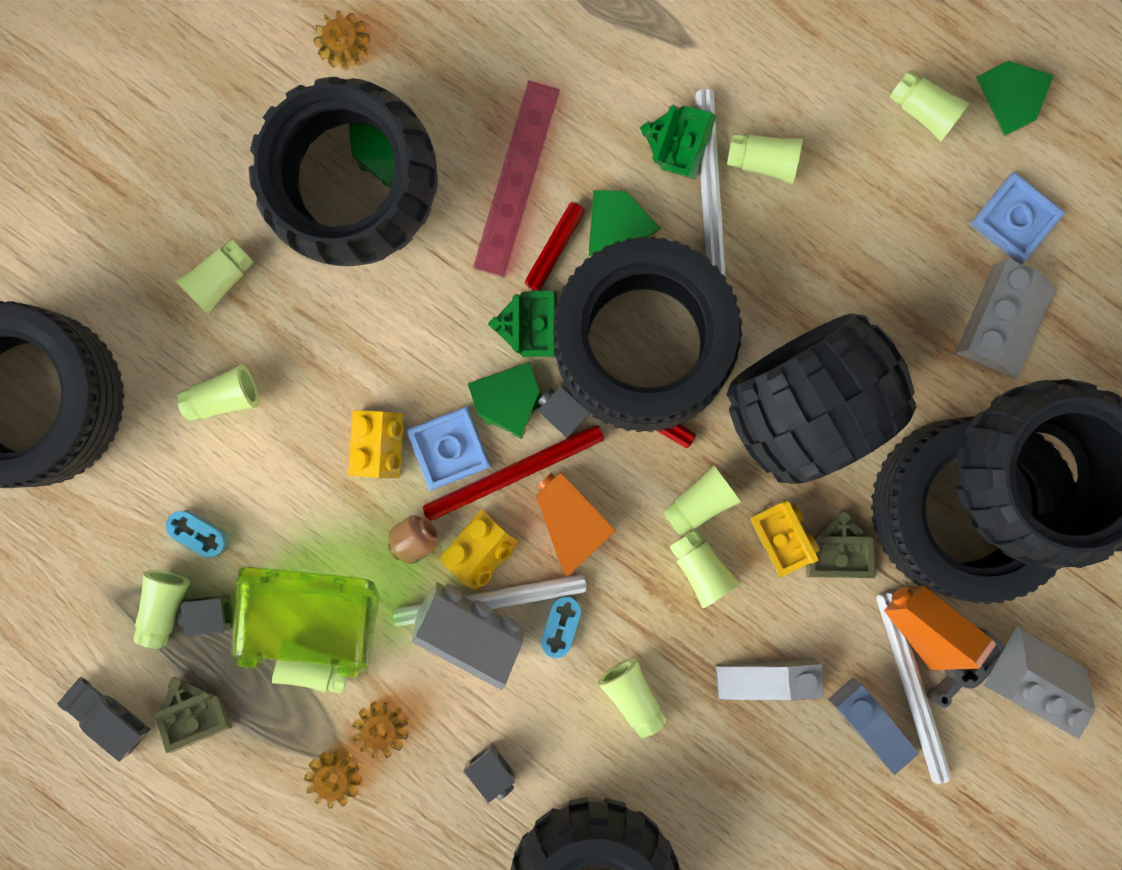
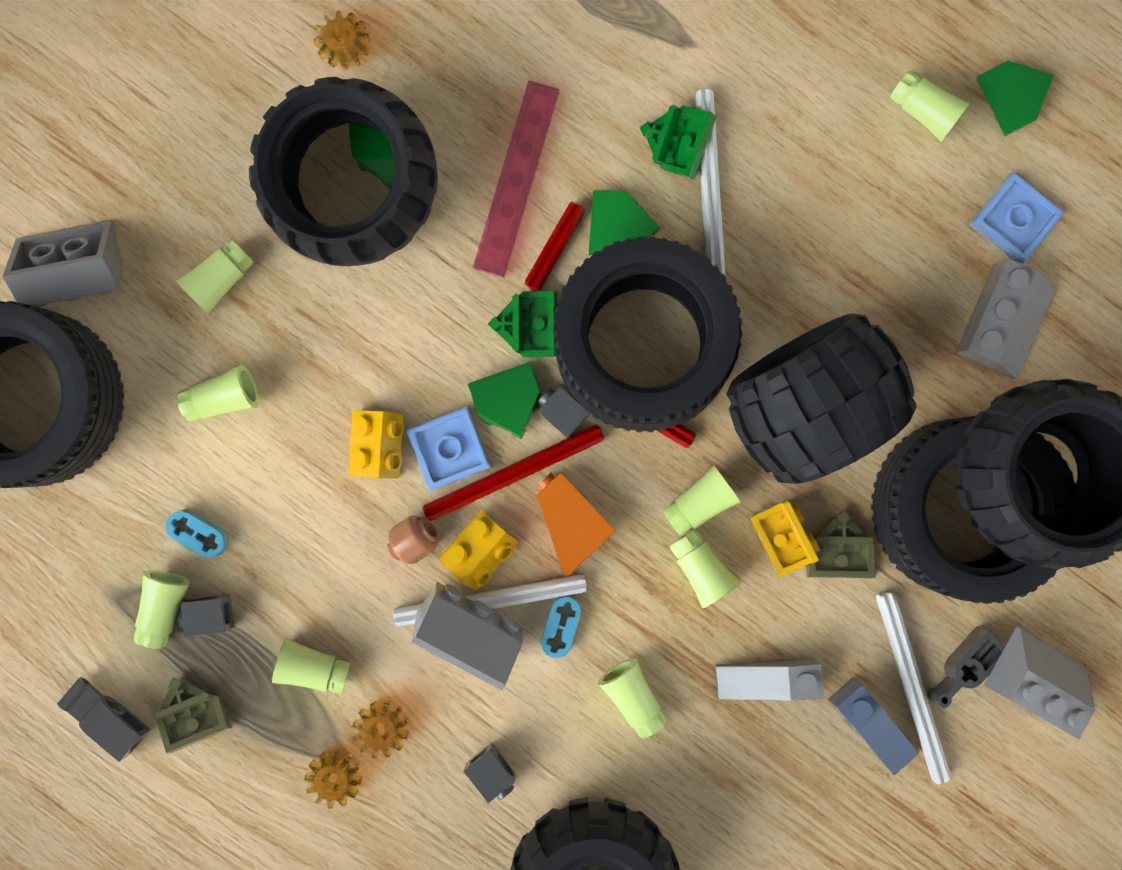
(64, 264): none -> light grey slope
(304, 619): clear neon green windscreen -> none
(766, 155): yellowish green plant -> none
(937, 630): orange slope -> none

